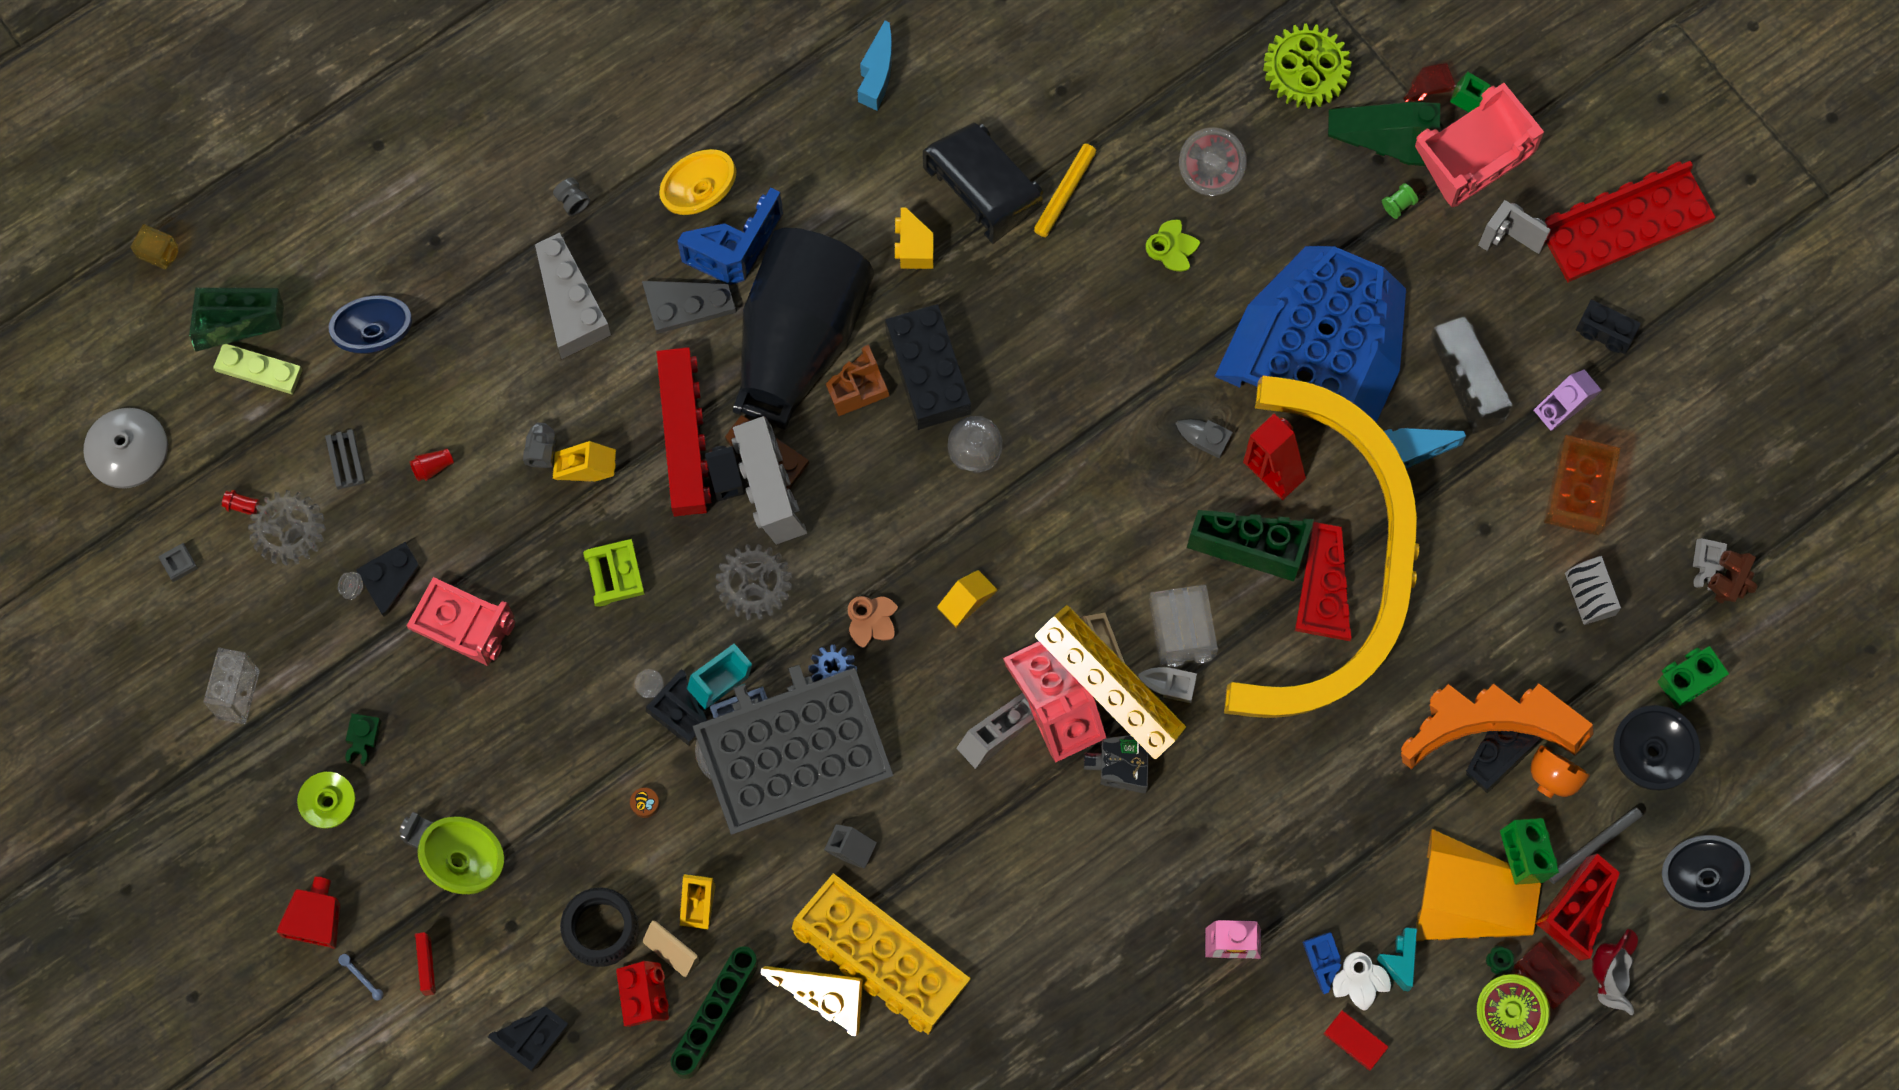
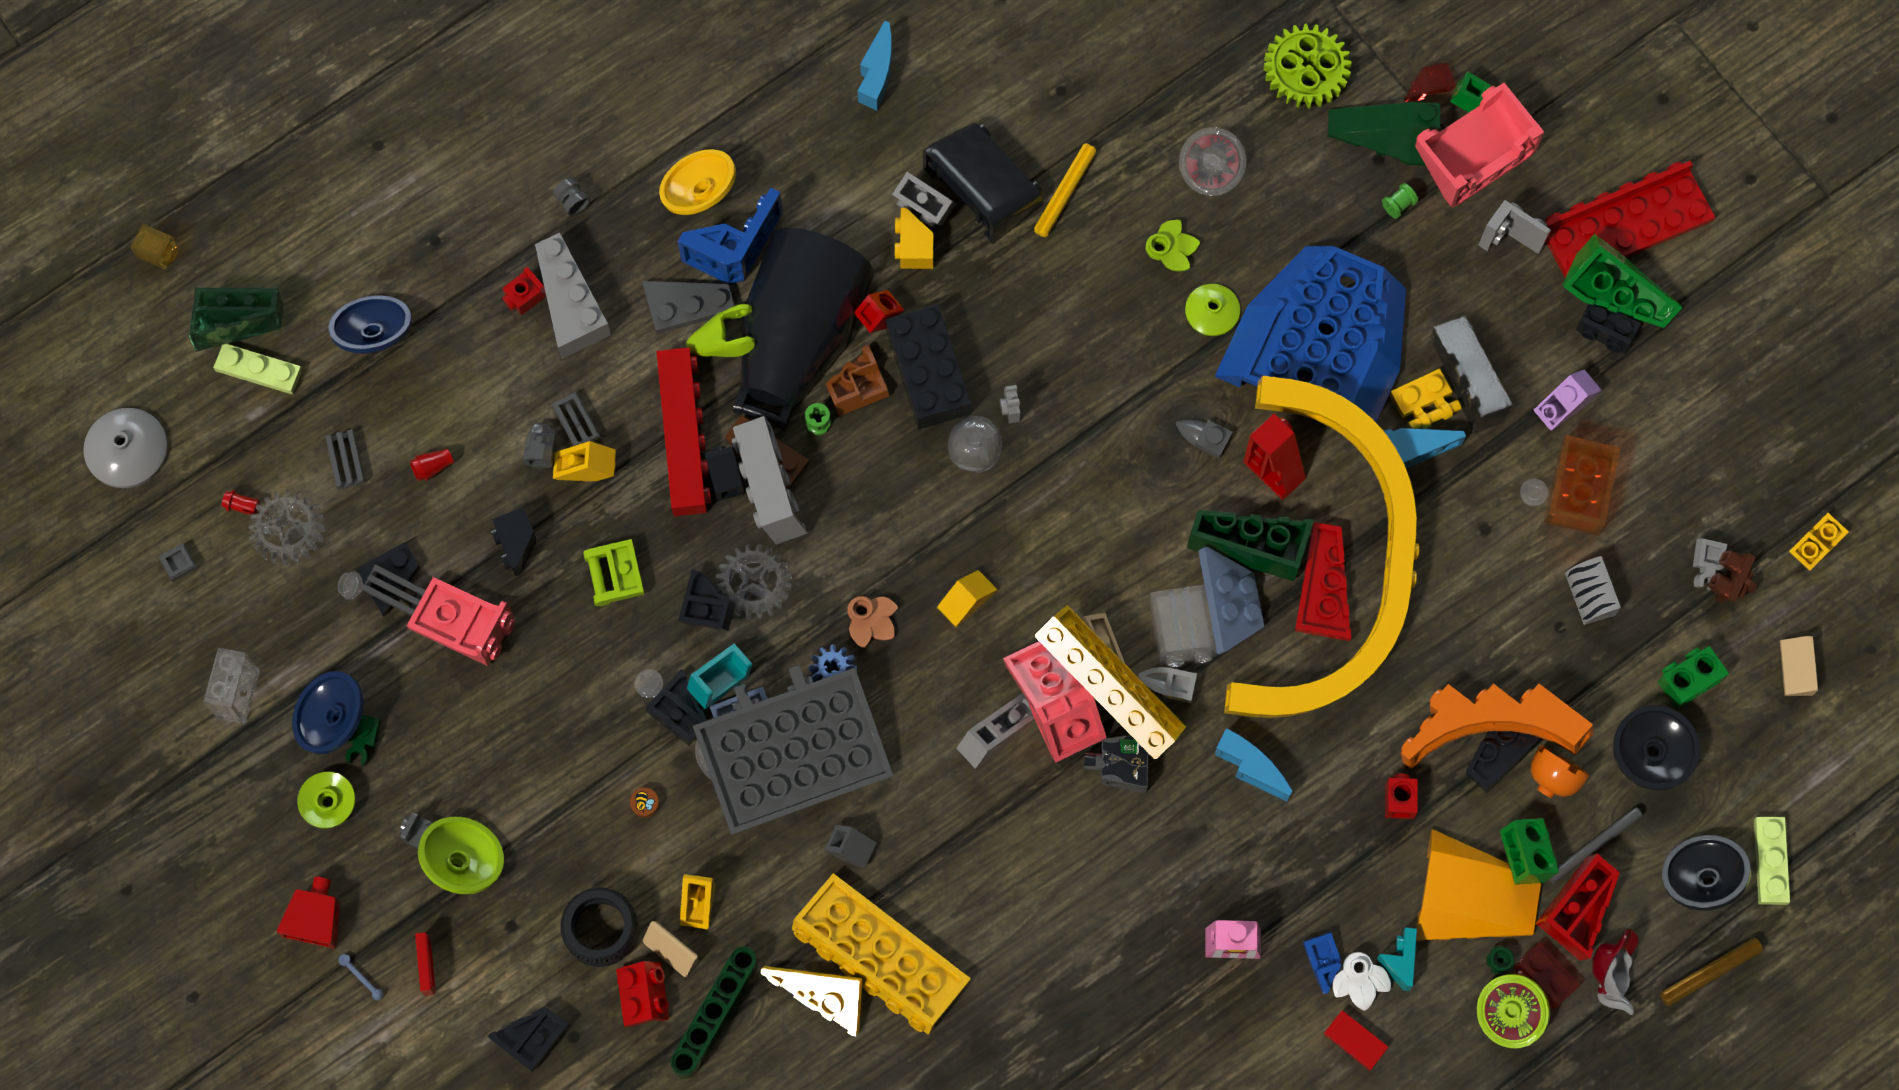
(327, 712): none -> dark blue dish
(400, 581): none -> dark grey tile
(517, 538): none -> black slope
(529, 298): none -> red brick
(565, 401): none -> dark grey tile
(706, 604): none -> black wing
(712, 340): none -> lime animal
(824, 414): none -> bright green bush
(876, 309): none -> red brick
(924, 199): none -> light grey brick
(1010, 404): none -> light grey plate
(1210, 321): none -> lime dish
(1231, 599): none -> sand blue wing
(1253, 765): none -> dark azure slope
(1396, 808): none -> red brick
(1422, 393): none -> yellow plate
(1533, 492): none -> clear plate
(1611, 281): none -> green wedge
(1711, 972): none -> pearl gold axle
(1771, 860): none -> yellowish green plate
(1798, 666): none -> tan slope
(1818, 542): none -> yellow slope

